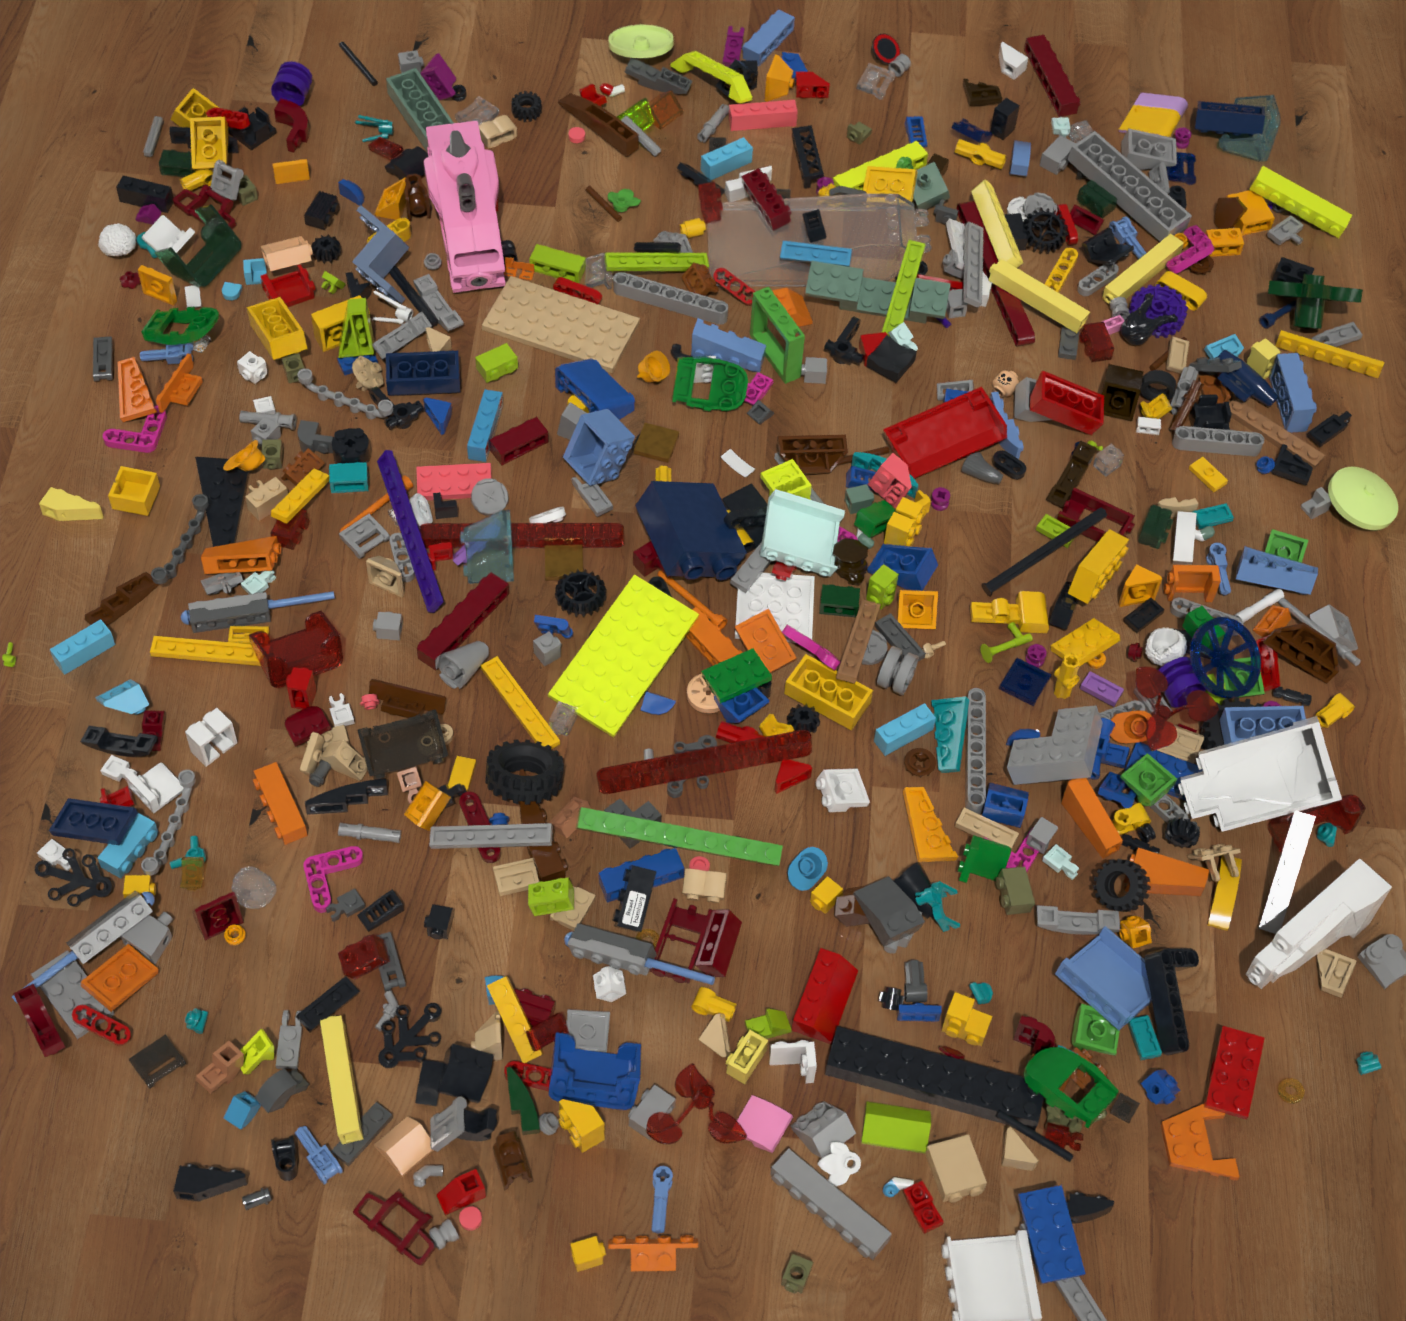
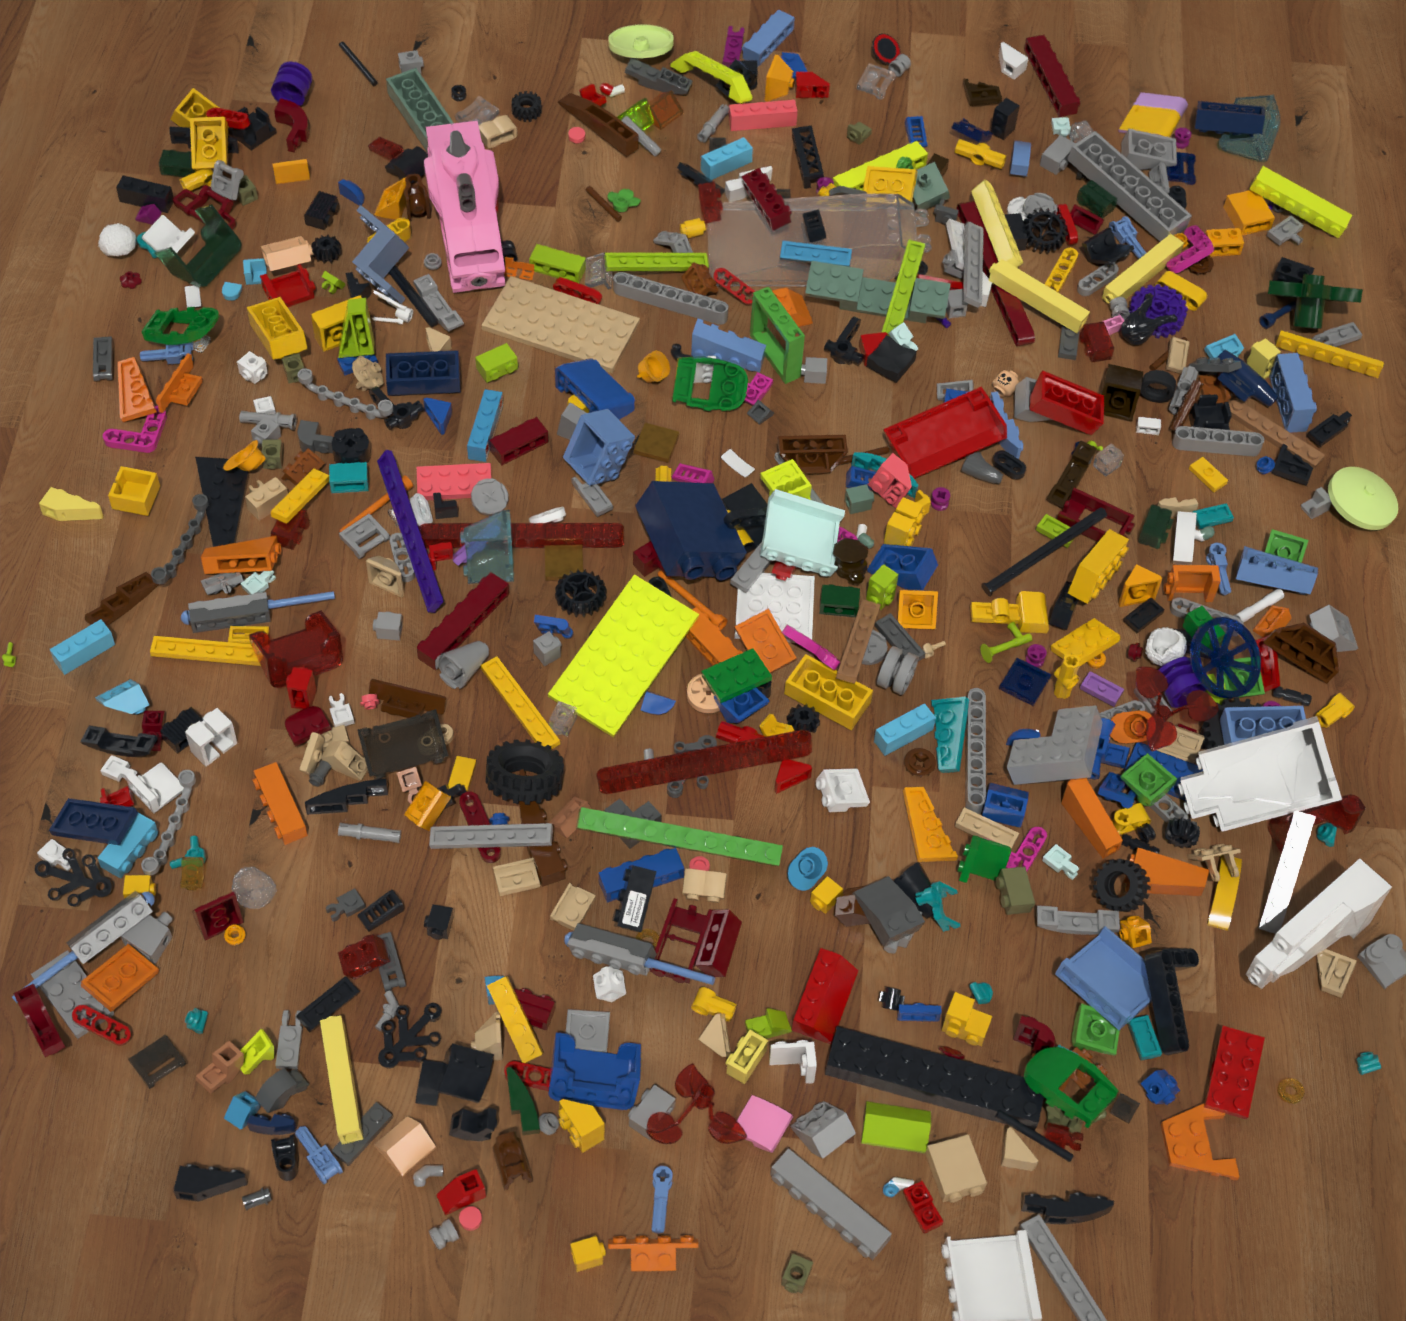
(153, 136): light grey axle -> none
(157, 285): light orange plate -> none
(174, 732): none -> black brick
(277, 1126): none -> dark blue slope
(324, 868): dark pink beam -> none
(385, 127): teal plant -> none
(402, 335): light grey slope -> none
(417, 1229): dark red bar -> none
(439, 77): magenta bracket -> none
(447, 1124): light grey plate -> none
(544, 1032): clear red plate -> none
(551, 896): lime brick -> none
(657, 247): black axle -> none
(704, 475): none -> dark pink slope
(837, 1161): white plate -> none
(874, 518): green brick -> none
(914, 989): dark grey piece -> none
(1041, 835): light grey panel -> none
(1051, 1234): blue plate -> none
(1156, 408): yellow bracket -> none
(1229, 212): reddish brown slope -> none
(1343, 650): light grey bar -> none

